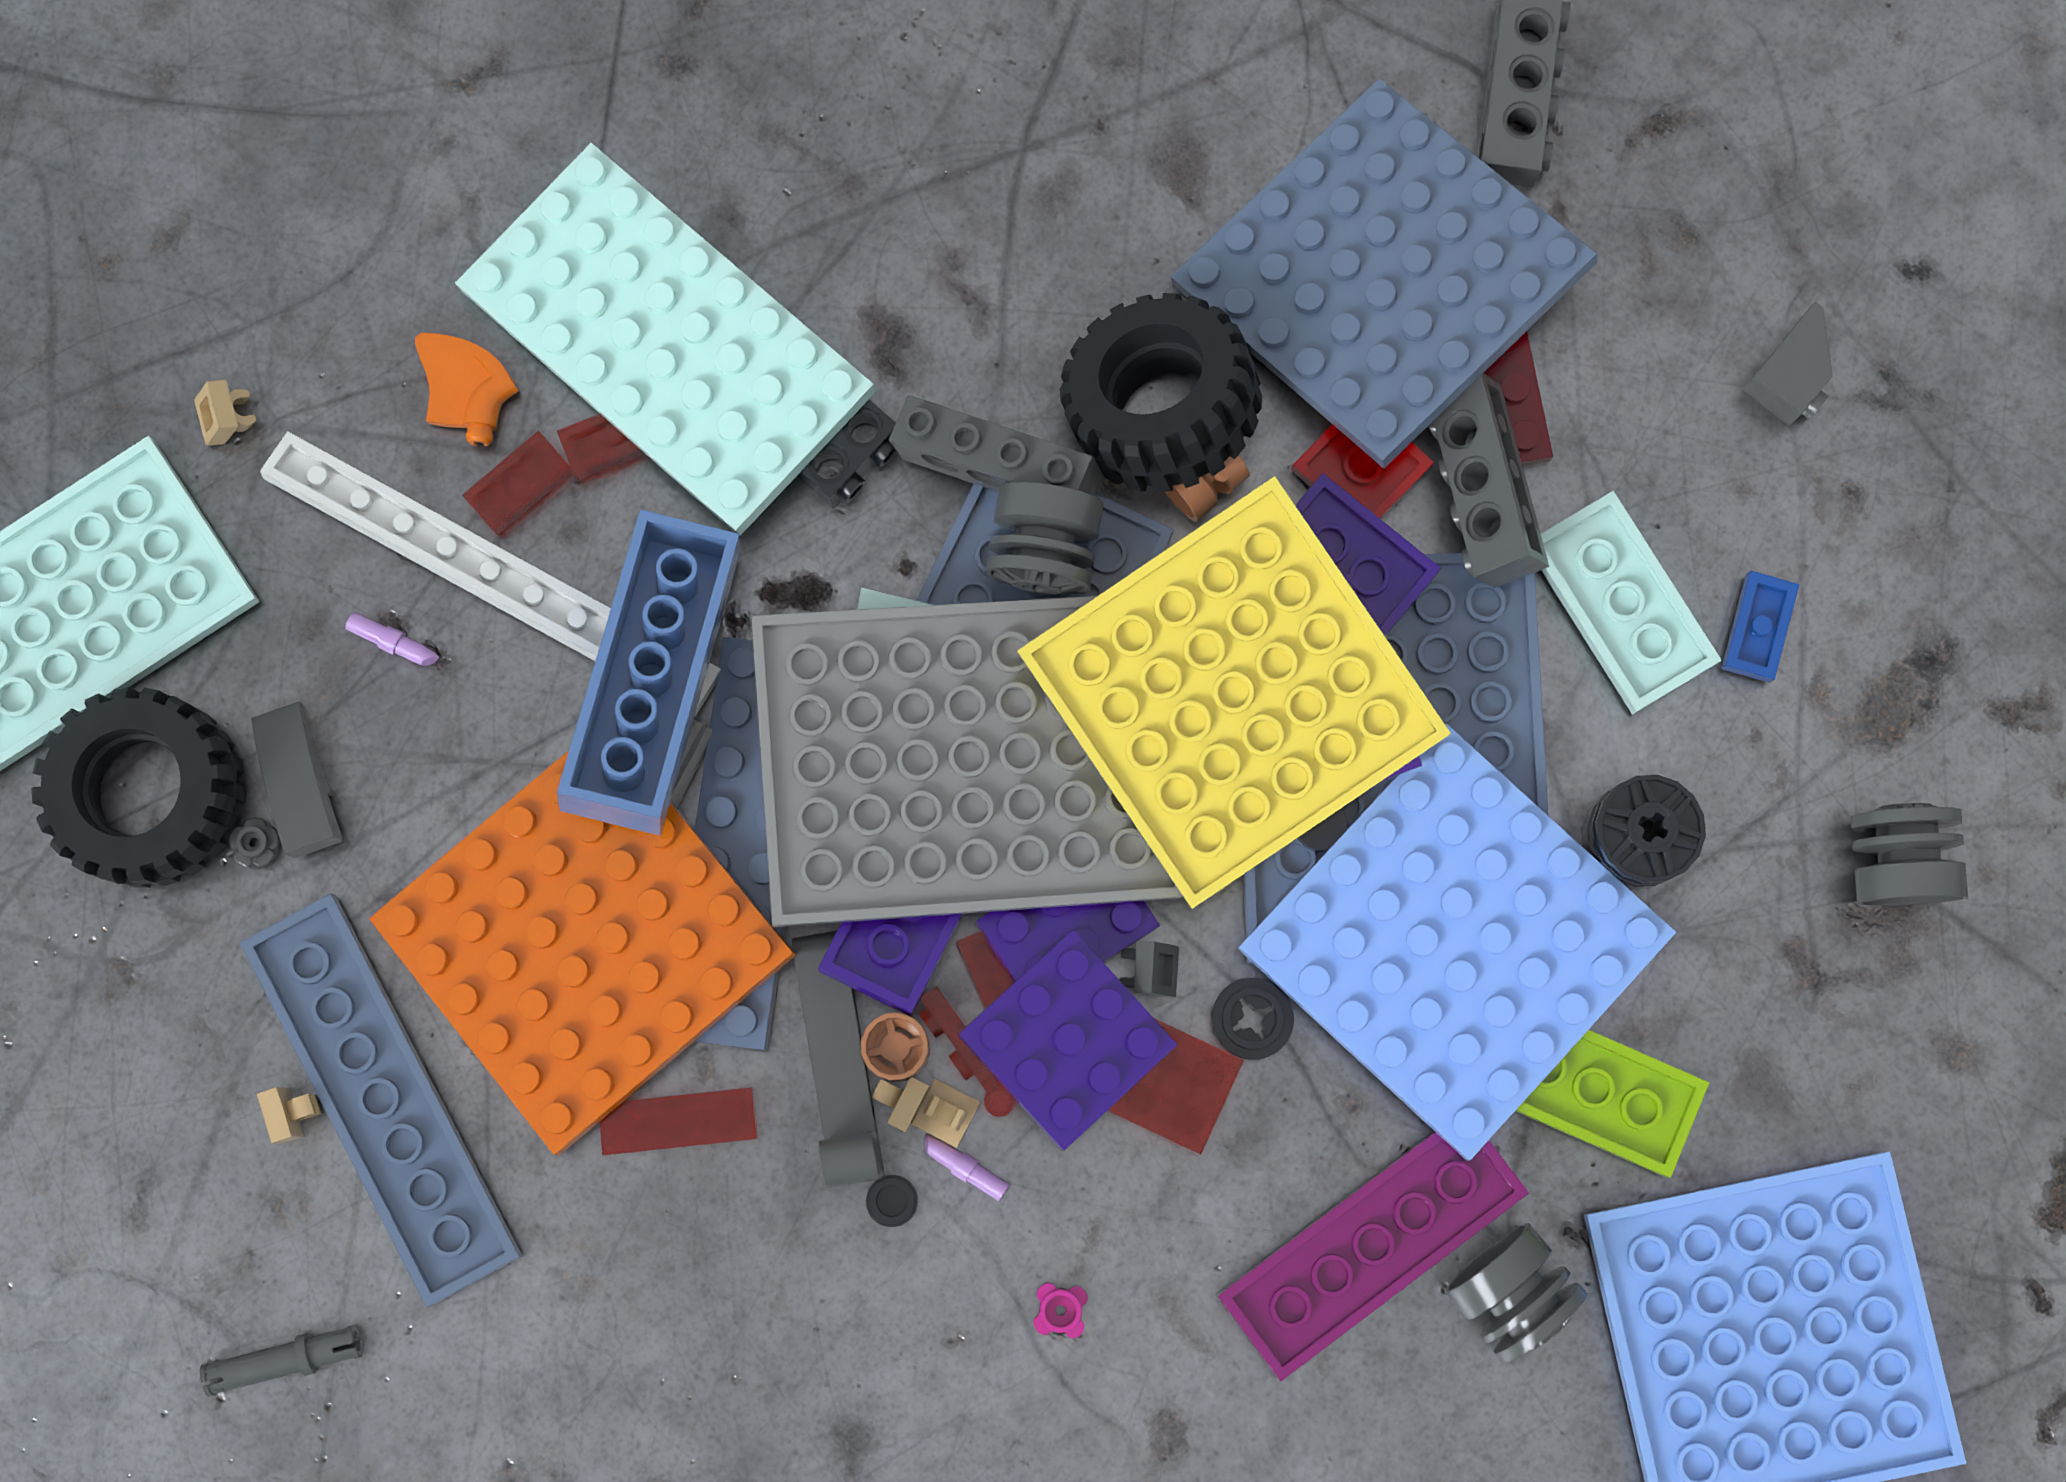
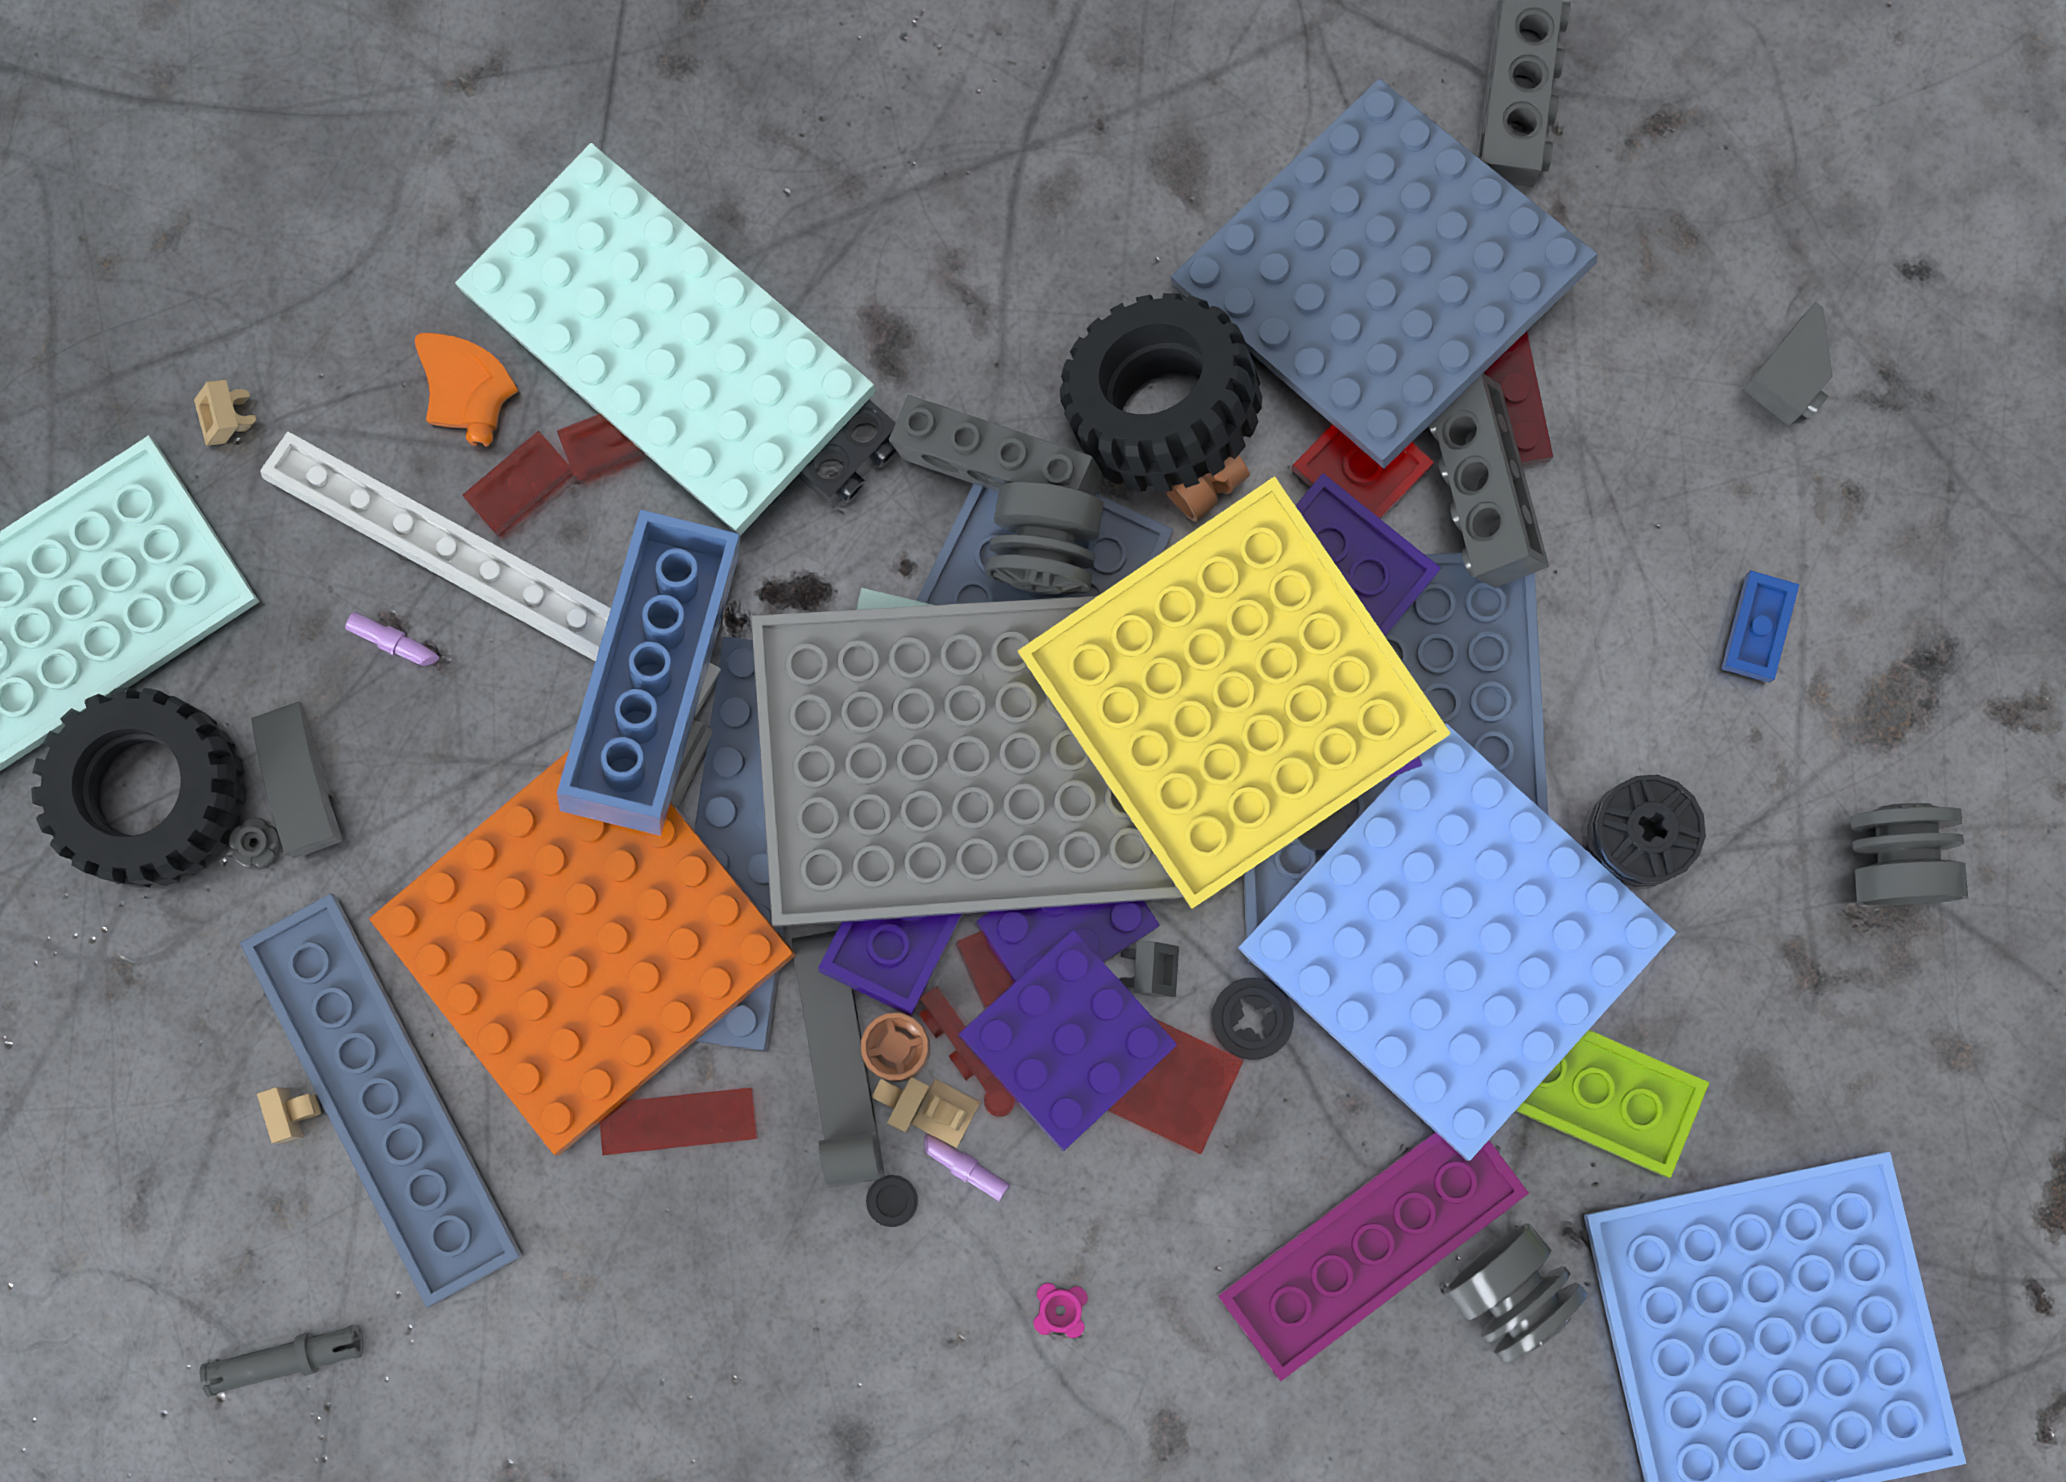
(1624, 603): light aqua plate -> none

